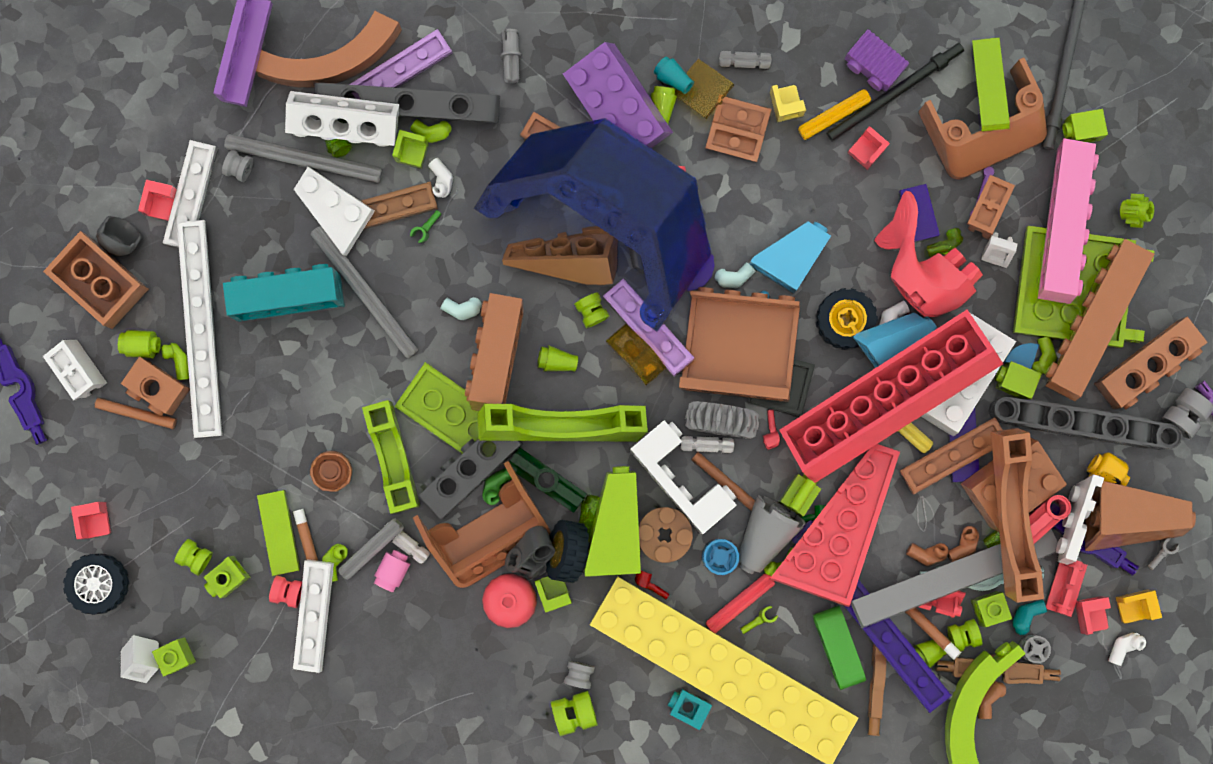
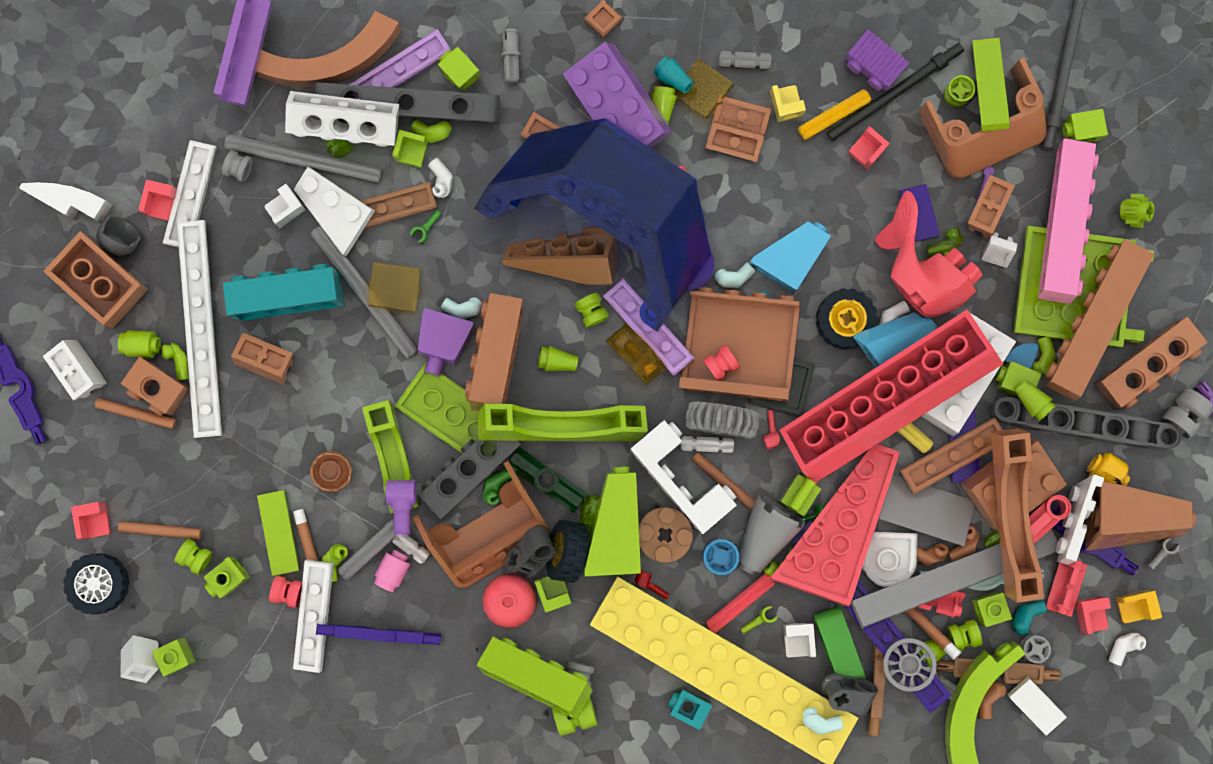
(69, 199): none -> white slope
(160, 530): none -> nougat bar
(262, 358): none -> nougat hinge
(284, 207): none -> white panel
(372, 634): none -> dark purple piece
(394, 287): none -> clear yellow piece
(401, 497): none -> medium lavender pin
(442, 339): none -> medium lavender torso
(458, 69): none -> lime brick
(535, 677): none -> lime brick
(603, 19): none -> nougat tile
(721, 363): none -> coral wheel
(799, 639): none -> white panel
(819, 724): none -> light aqua arm
(849, 693): none -> dark grey piece
(891, 557): none -> white tile
(909, 665): none -> light grey wheel
(928, 511): none -> light grey sticker
(962, 87): none -> lime wheel
(1035, 400): none -> lime cone
(1036, 705): none -> white tile

